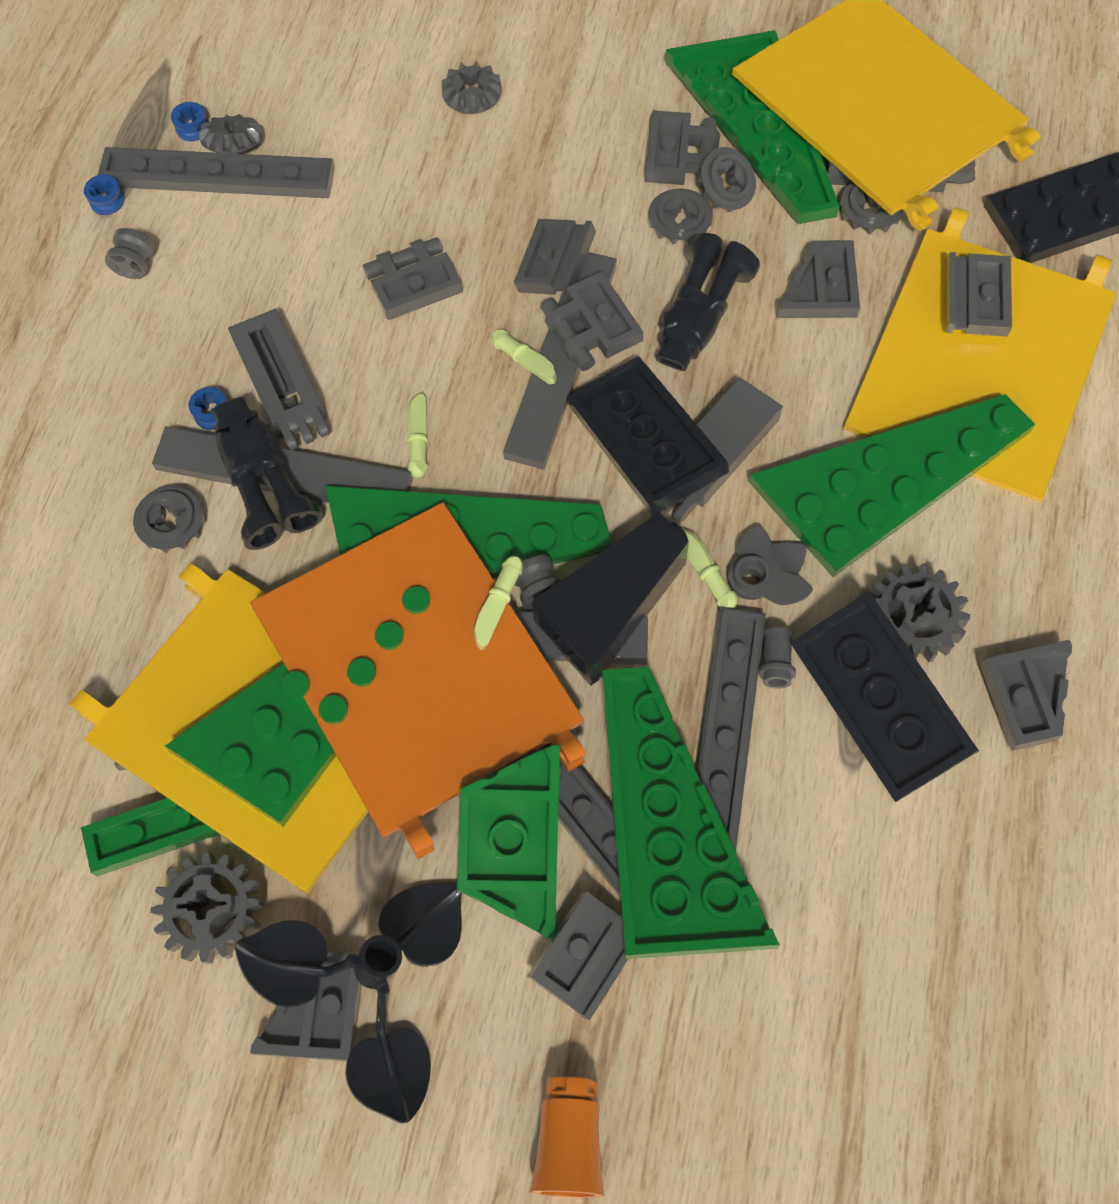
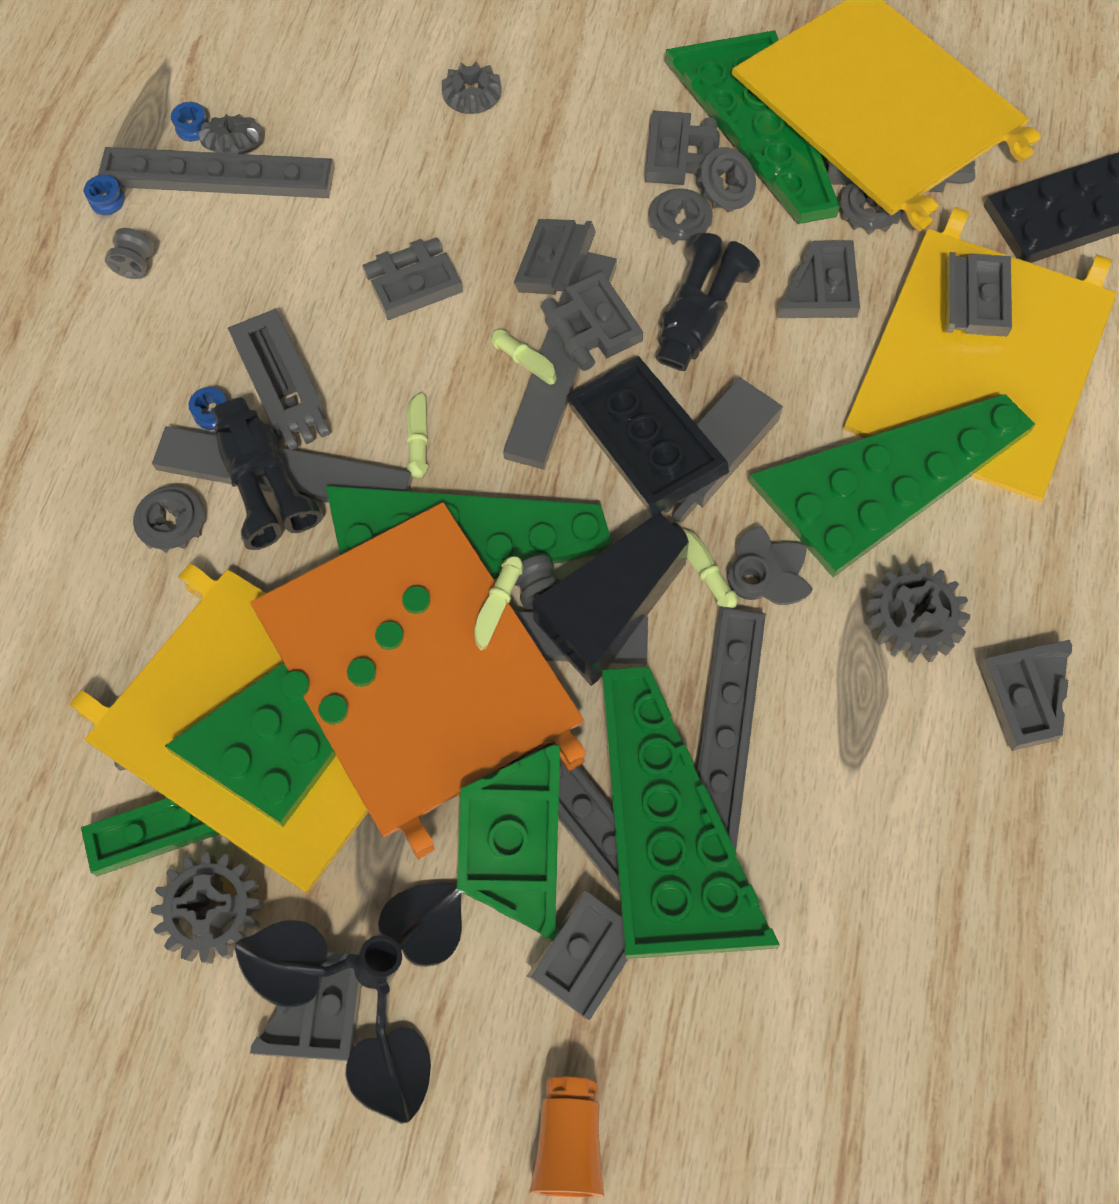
(777, 666): dark grey pin -> none
(884, 697): black plate -> none

